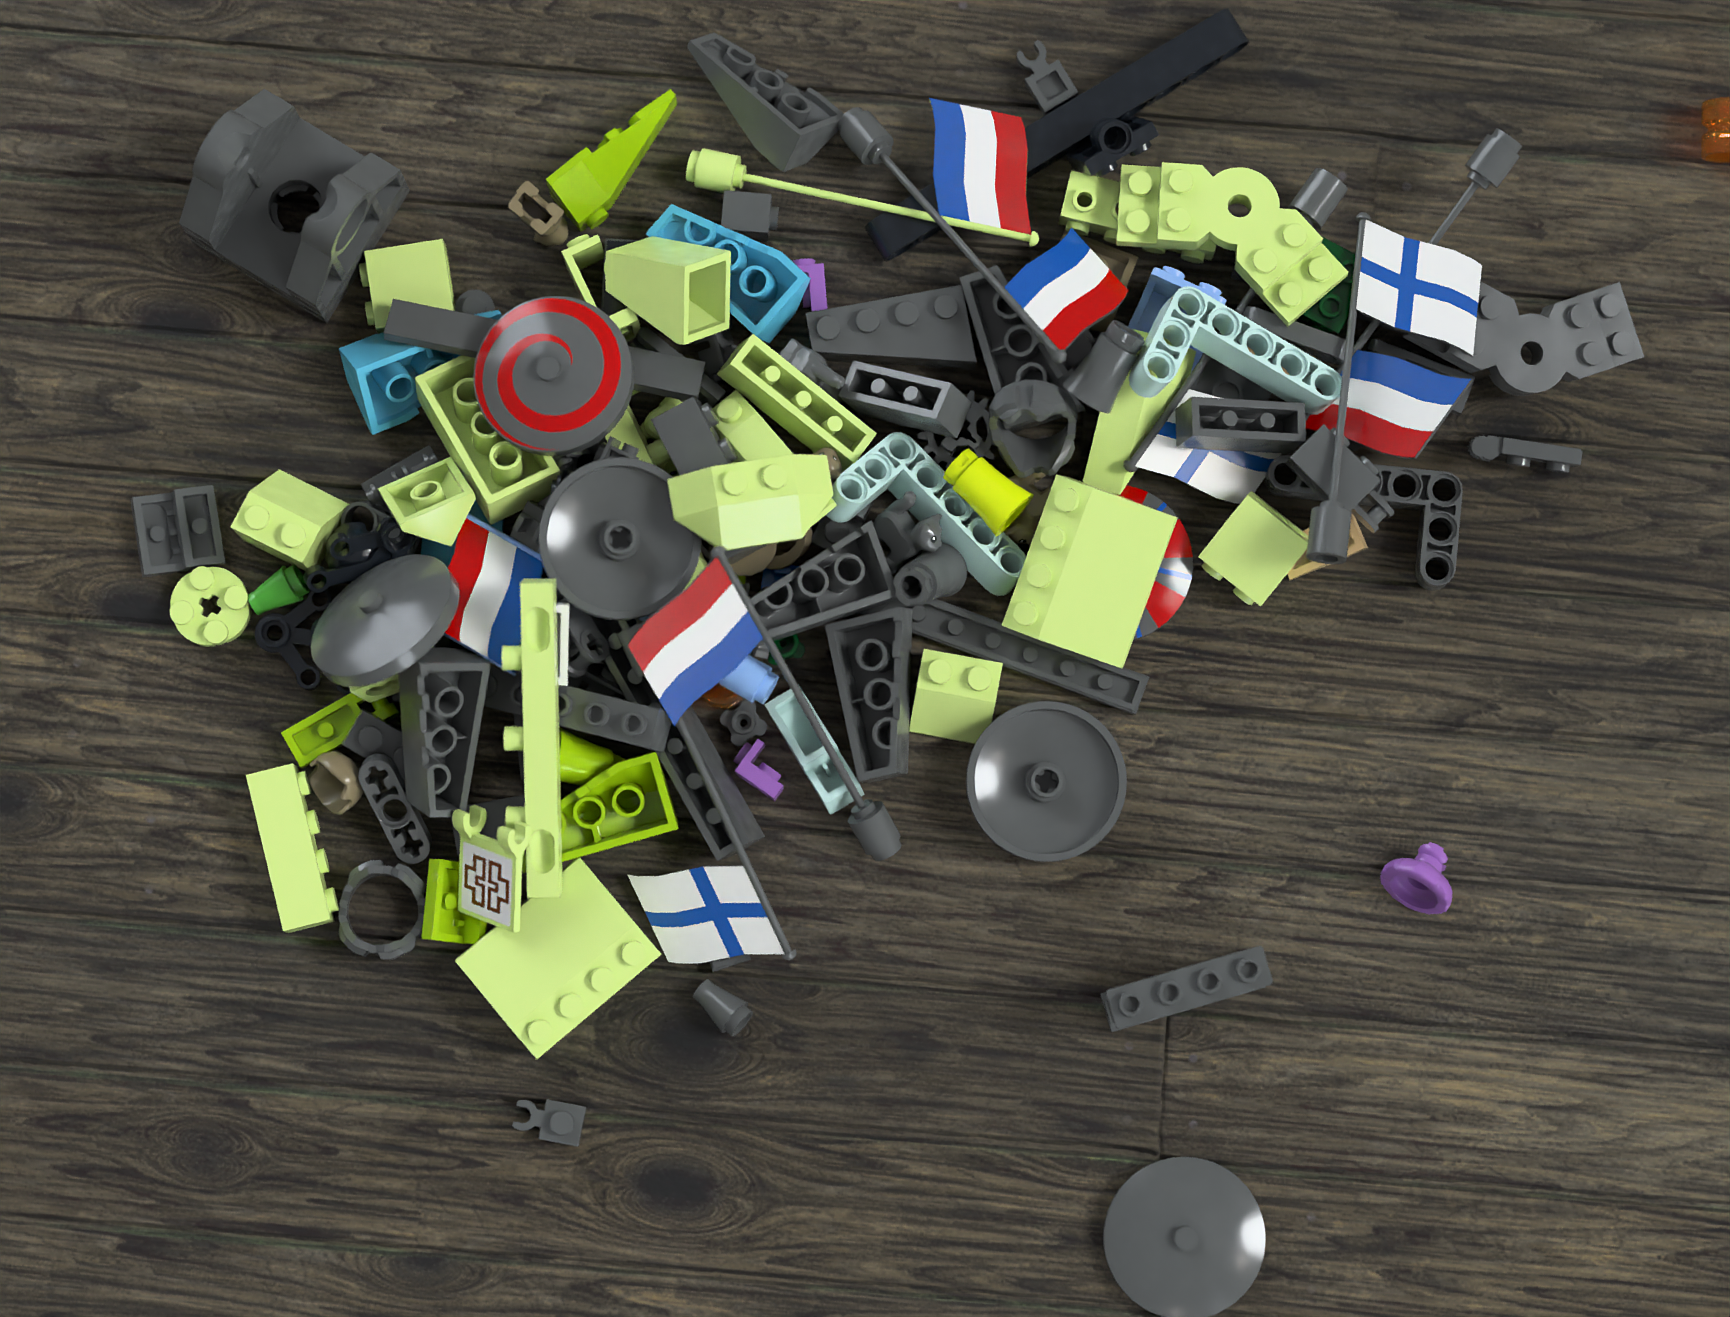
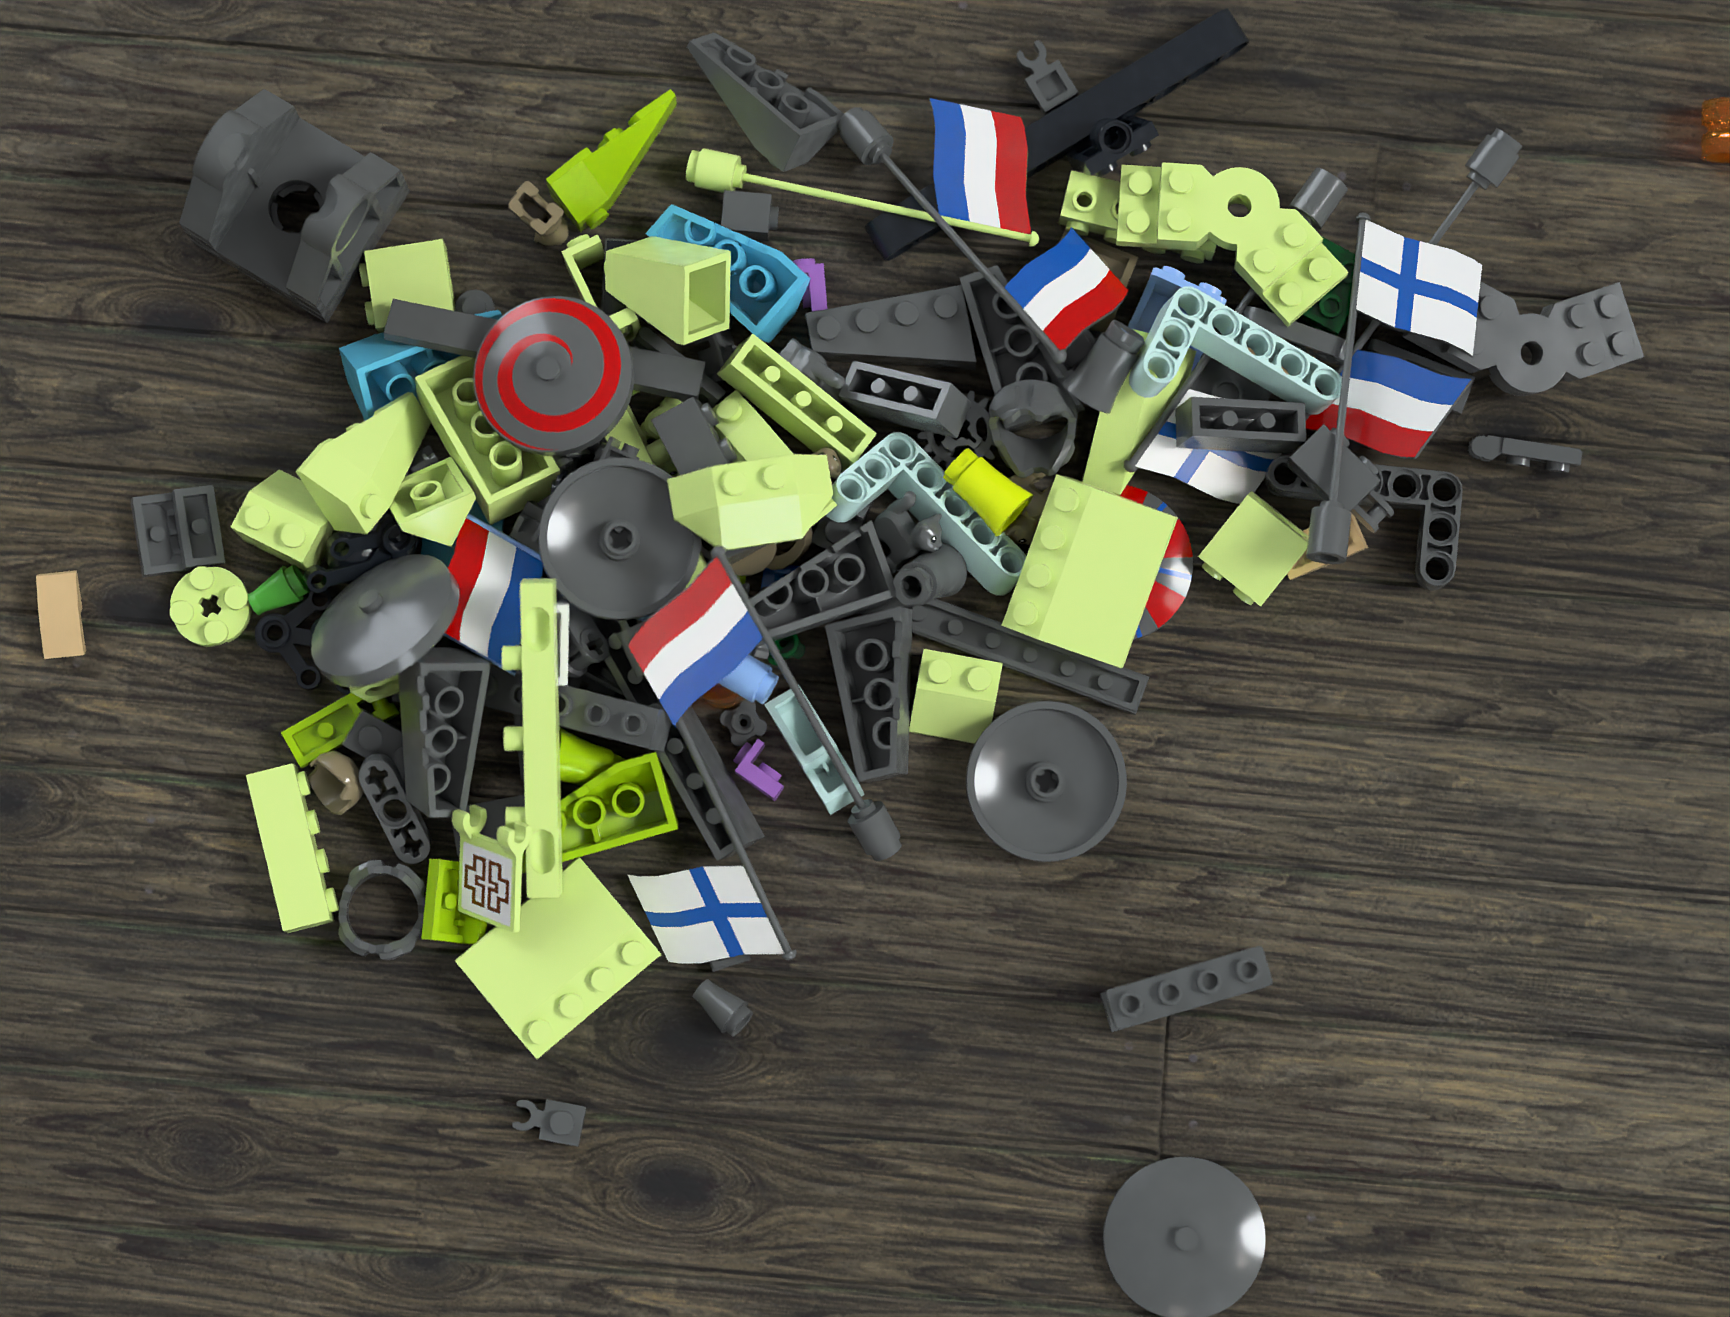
(60, 614): none -> tan slope
(364, 467): none -> yellowish green wedge
(1419, 881): medium lavender hair -> none

